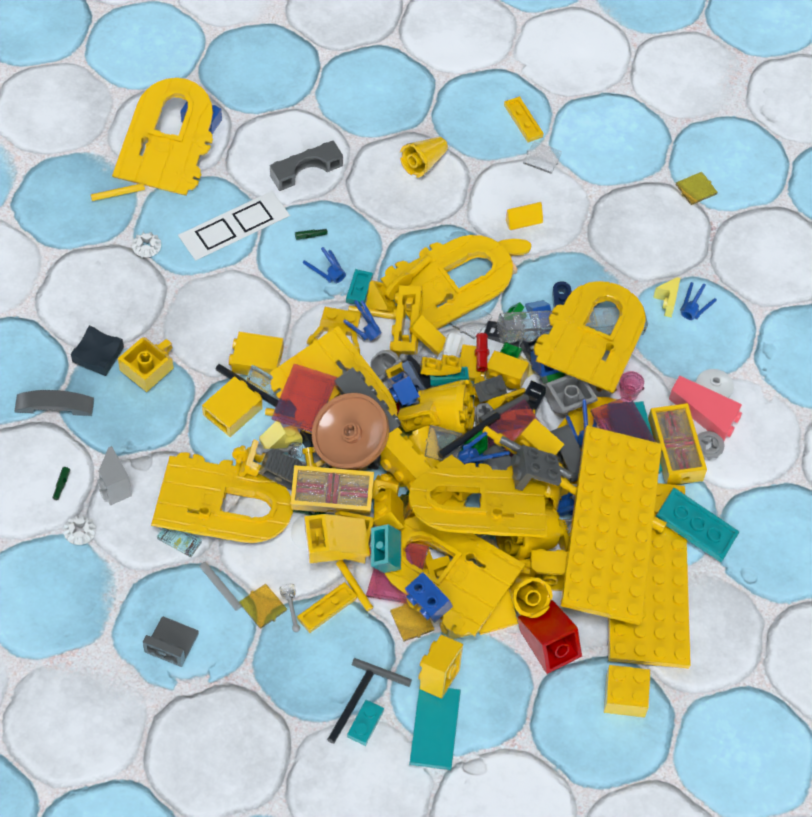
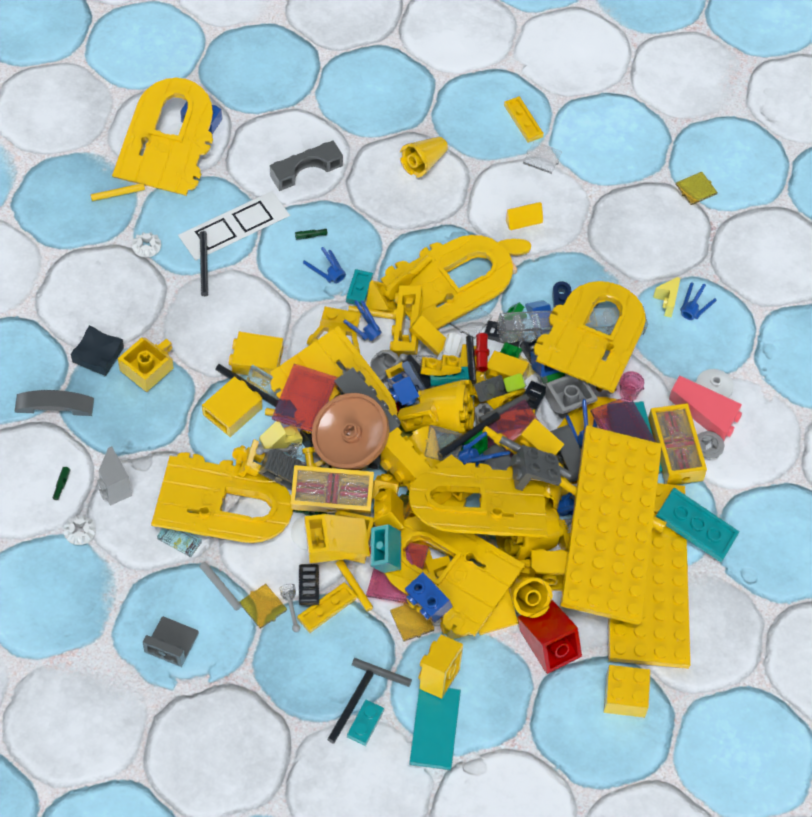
(203, 263): none -> black bar
(308, 572): none -> black slope
(471, 359): none -> black bar
(514, 382): none -> lime slope

